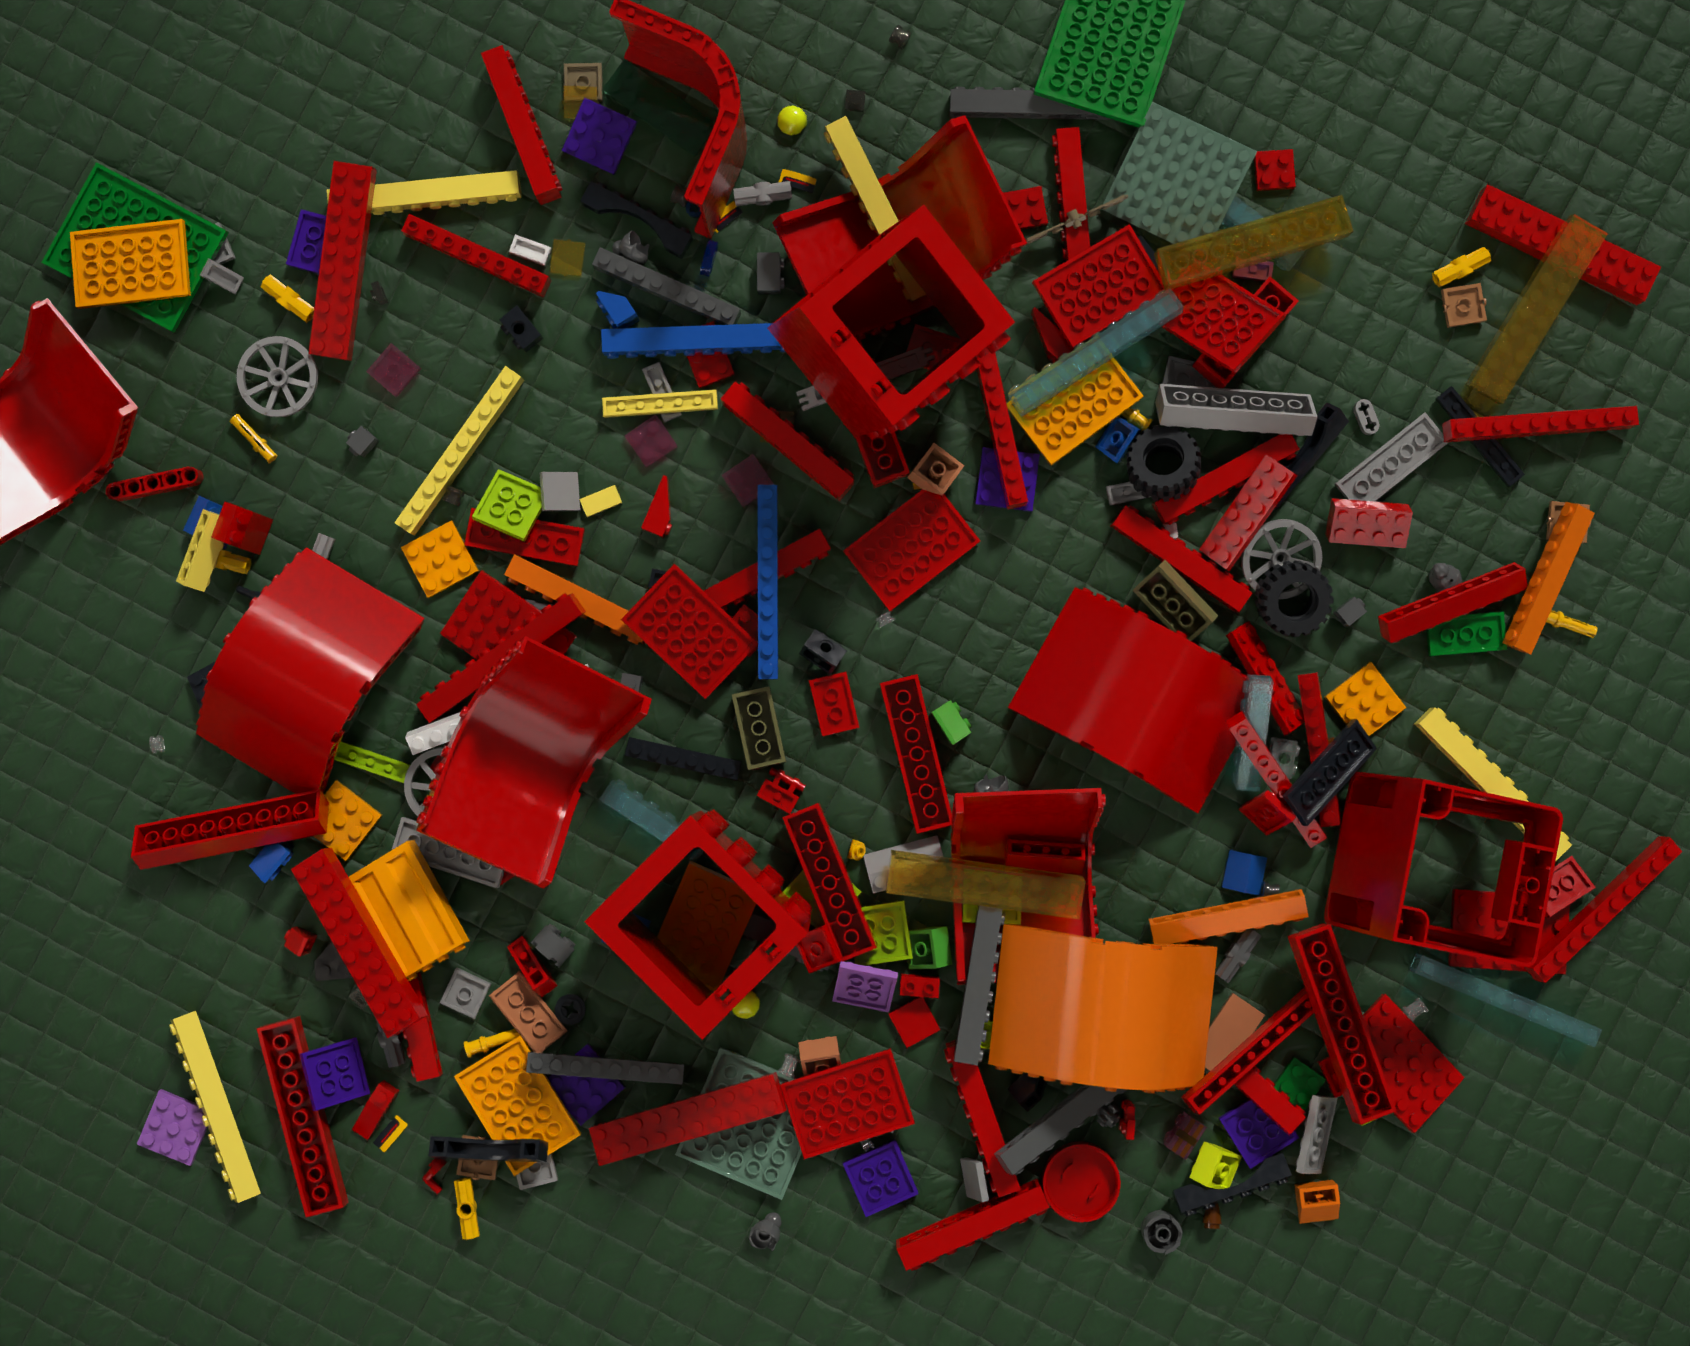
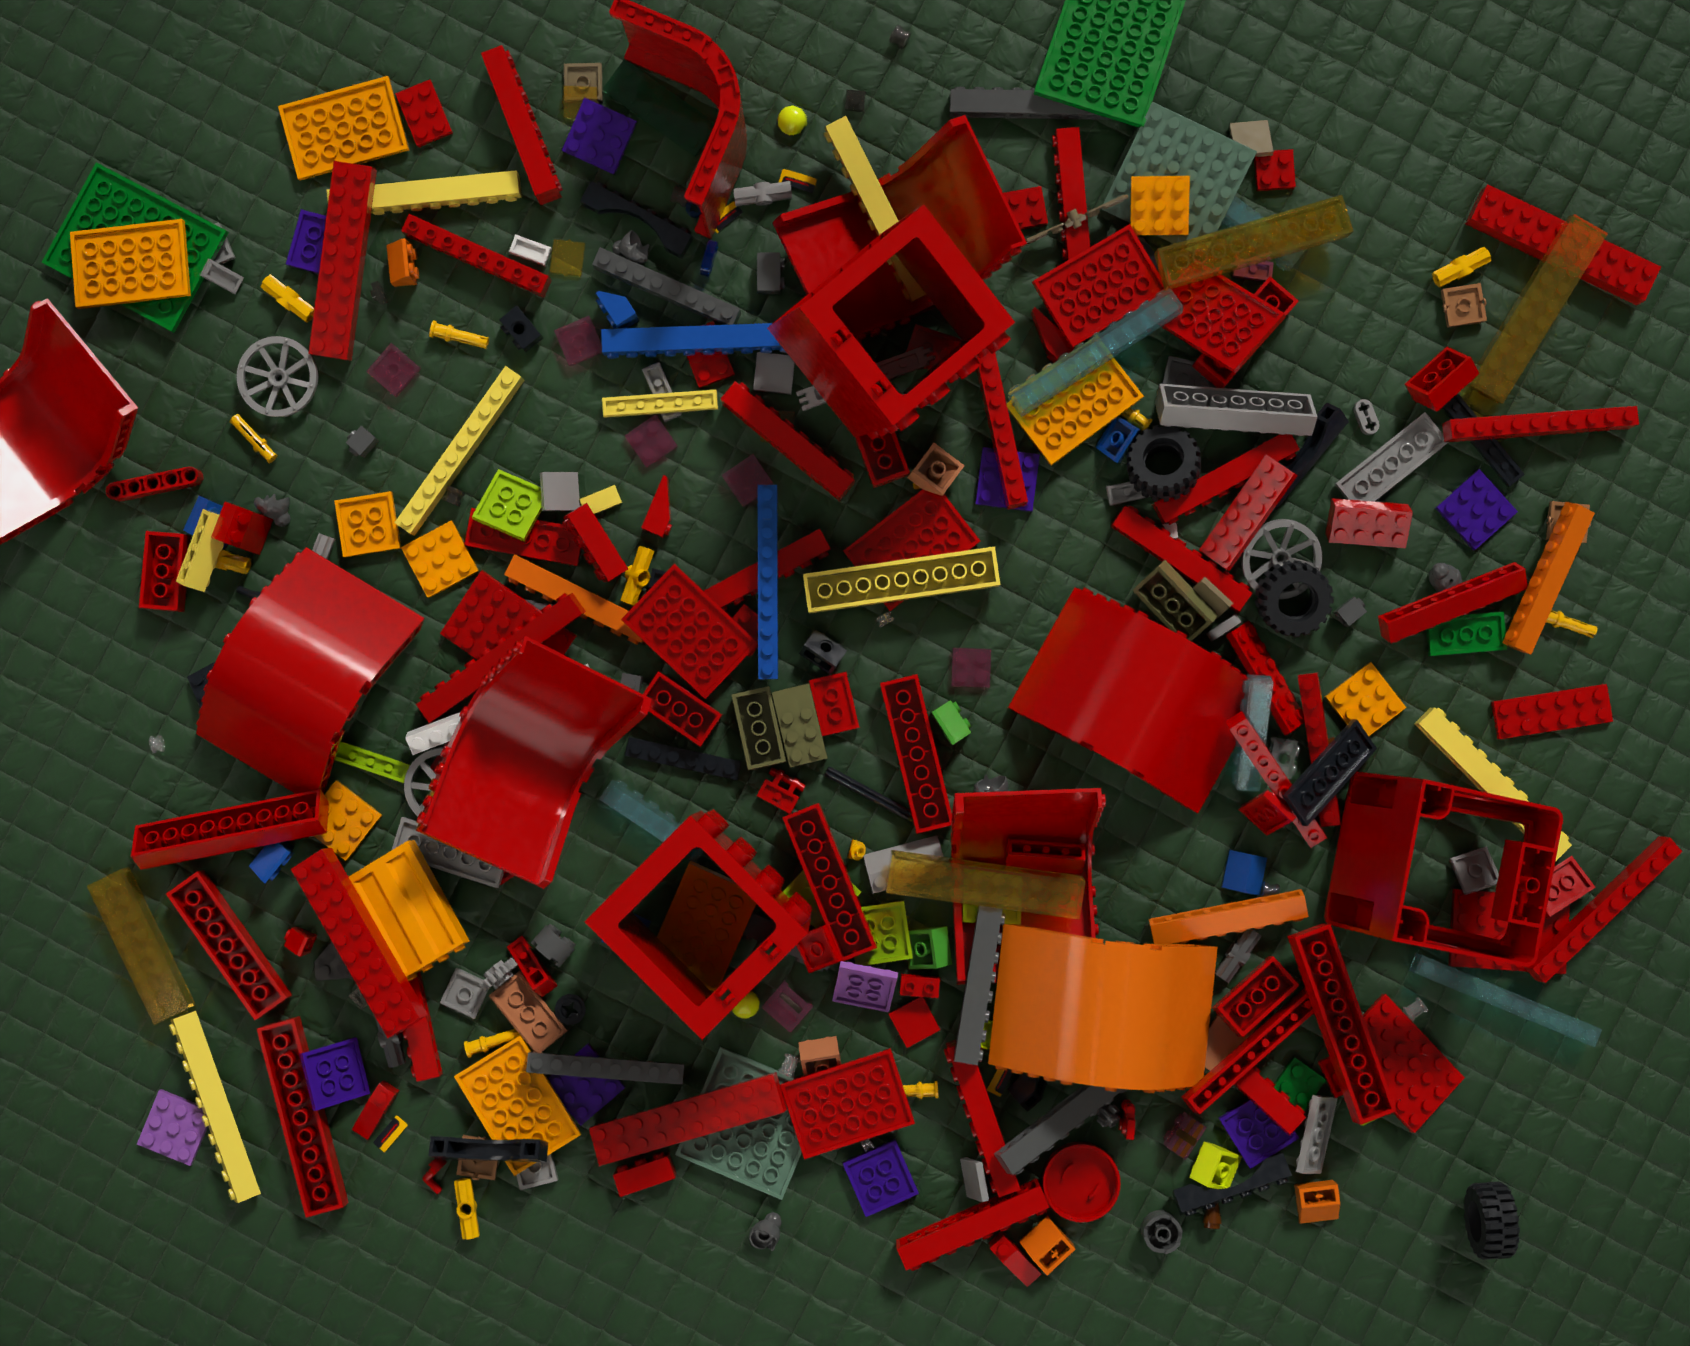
(141, 945): none -> clear yellow brick
(160, 569): none -> red brick
(229, 944): none -> red brick
(274, 509): none -> dark grey piece
(343, 126): none -> light orange plate
(367, 524): none -> light orange plate
(402, 263): none -> orange slope
(424, 113): none -> red plate
(450, 333): none -> yellow pin
(498, 974): none -> light grey gear
(579, 341): none -> clear pink plate
(595, 543): none -> red brick
(637, 575): none -> yellow piece
(644, 1174): none -> red brick
(681, 709): none -> red brick
(774, 373): none -> light grey tile
(783, 1012): none -> clear pink plate
(799, 725): none -> olive brick
(867, 793): none -> black axle
(901, 580): none -> light yellow brick
(922, 1090): none -> yellow pin
(971, 667): none -> clear pink plate
(999, 1081): none -> sticker
(1014, 1258): none -> red slope
(1047, 1245): none -> orange slope
(1160, 205): none -> light orange plate
(1212, 596): none -> dark tan tile
(1223, 627): none -> light grey beam
(1253, 135): none -> dark tan tile
(1255, 996): none -> red brick
(1442, 378): none -> red brick
(1475, 870): none -> light grey tile
(1476, 509): none -> dark purple plate
(1491, 1220): none -> black tyre
(1552, 711): none -> red plate

